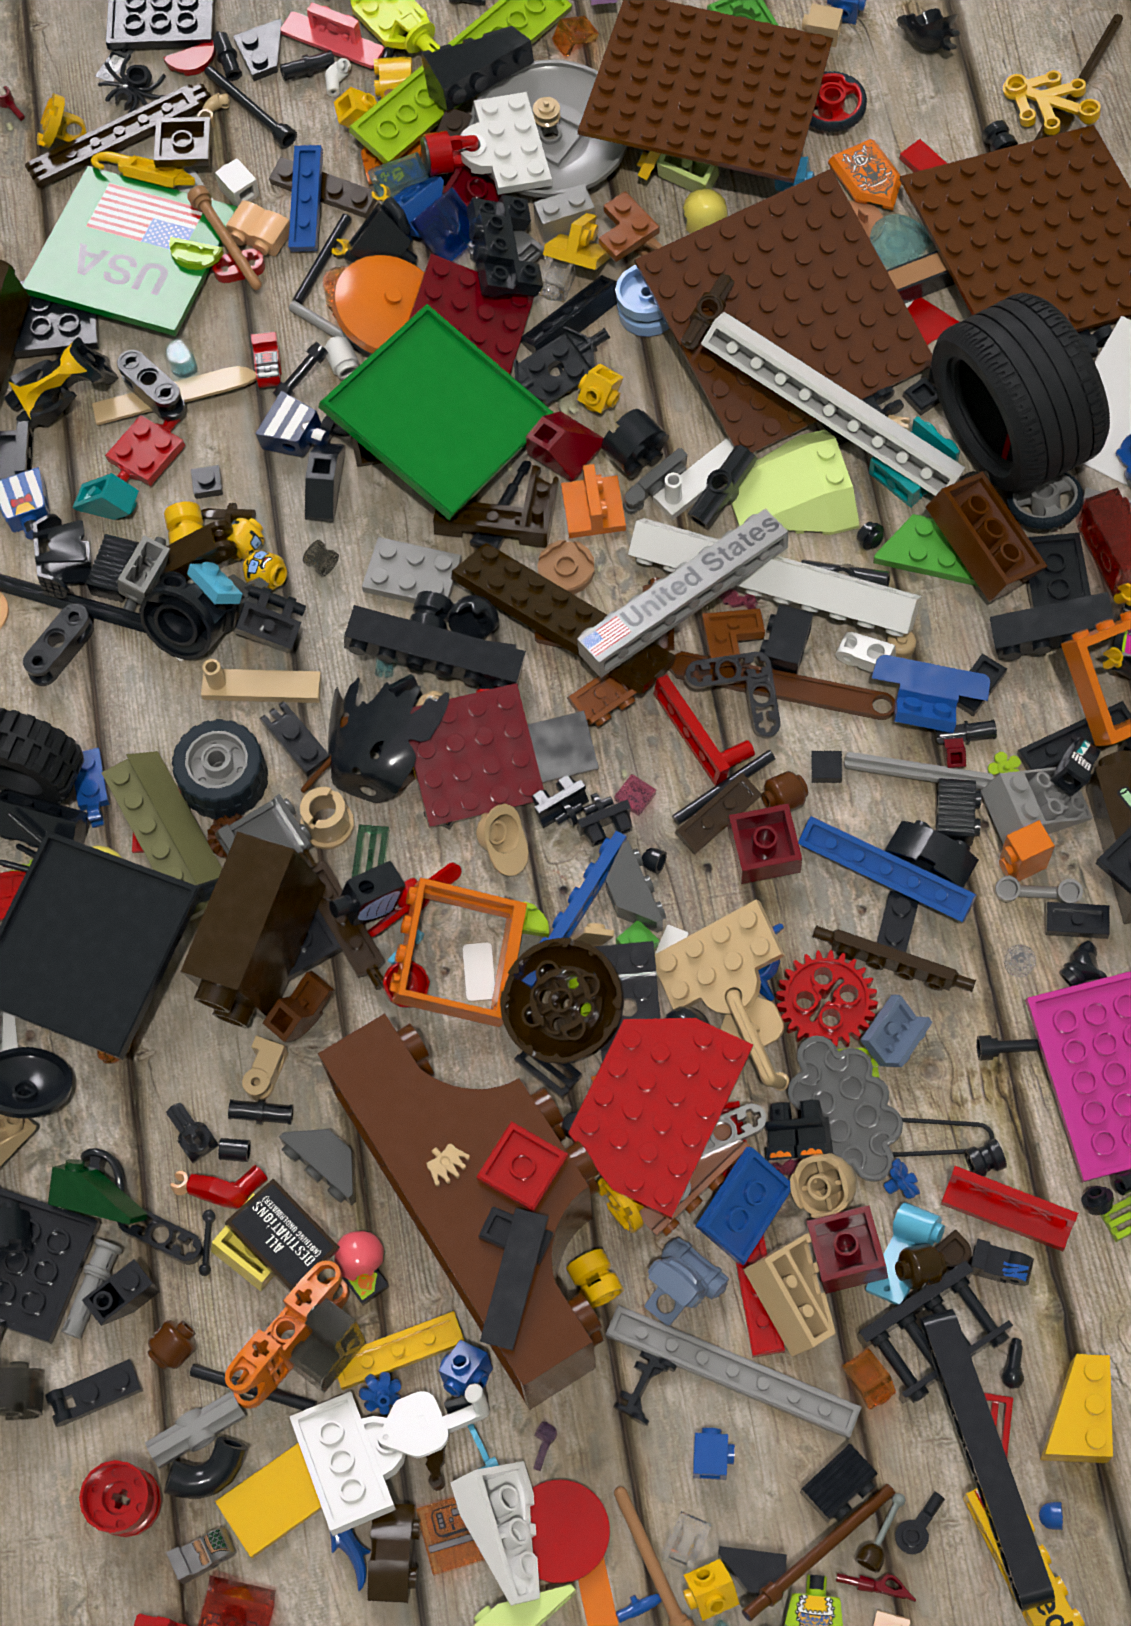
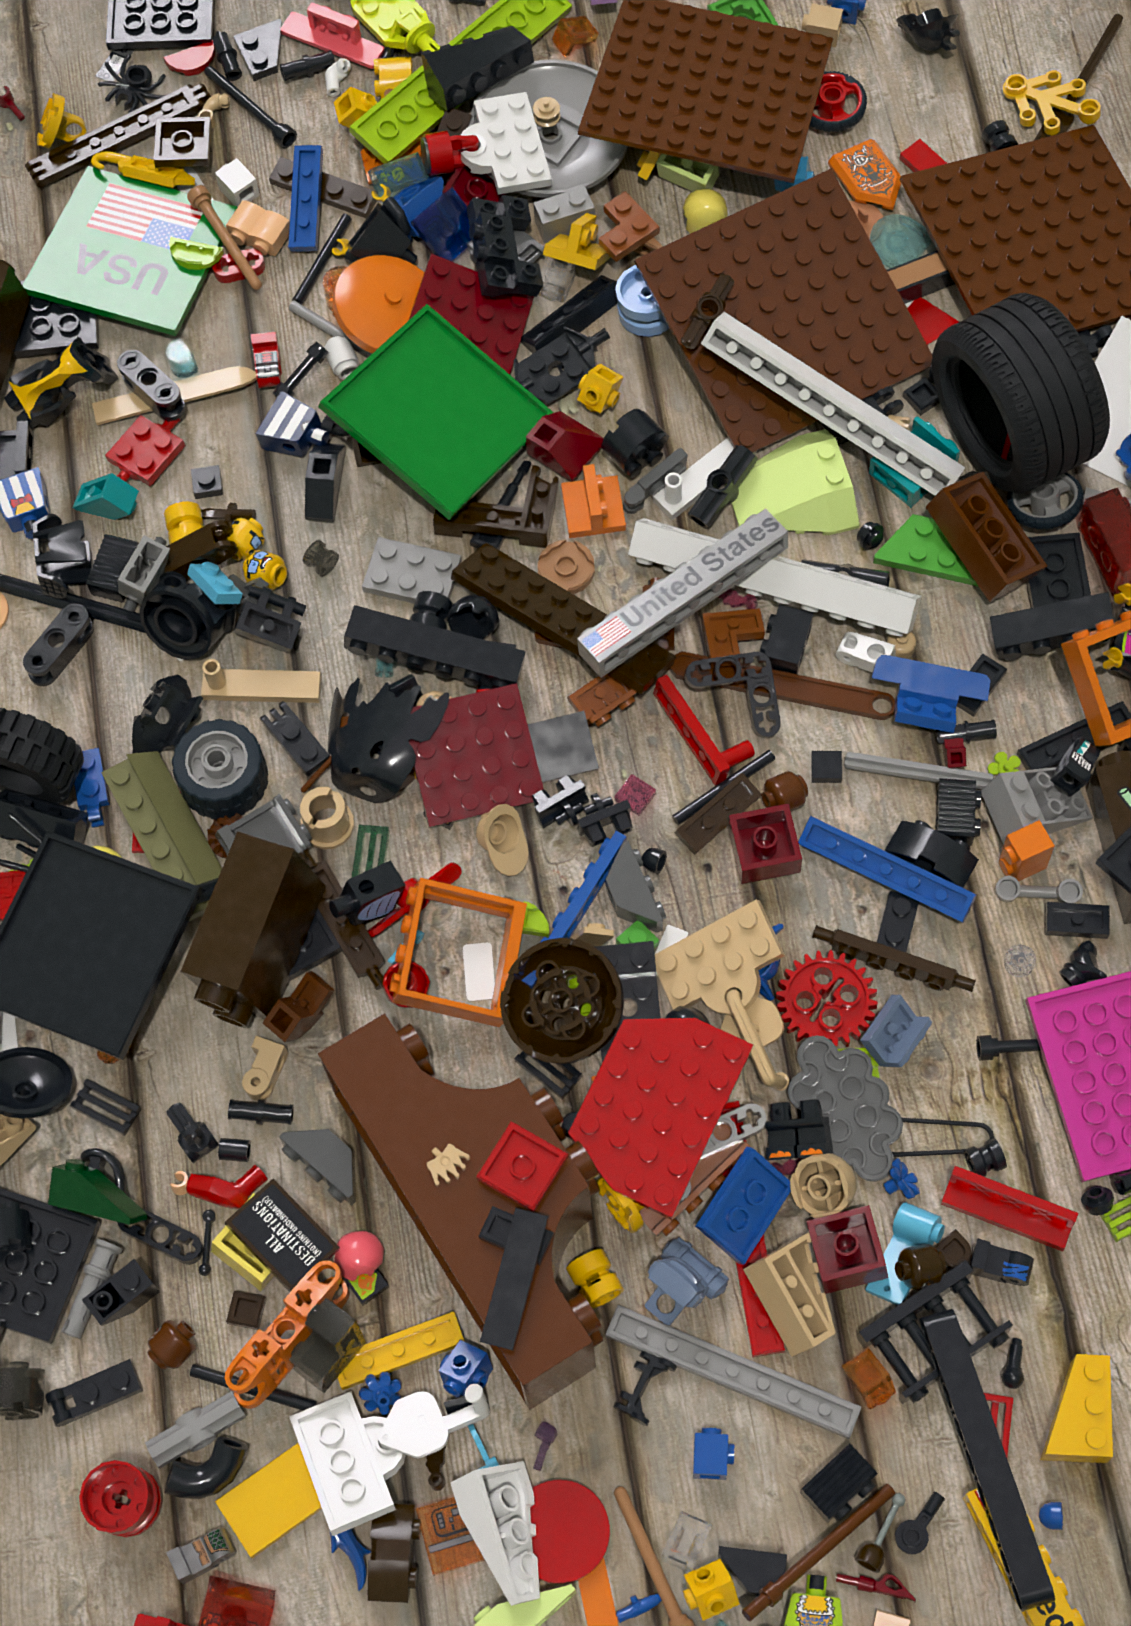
(84, 1095): none -> black tile
(175, 696): none -> black piece
(246, 1310): none -> dark brown tile

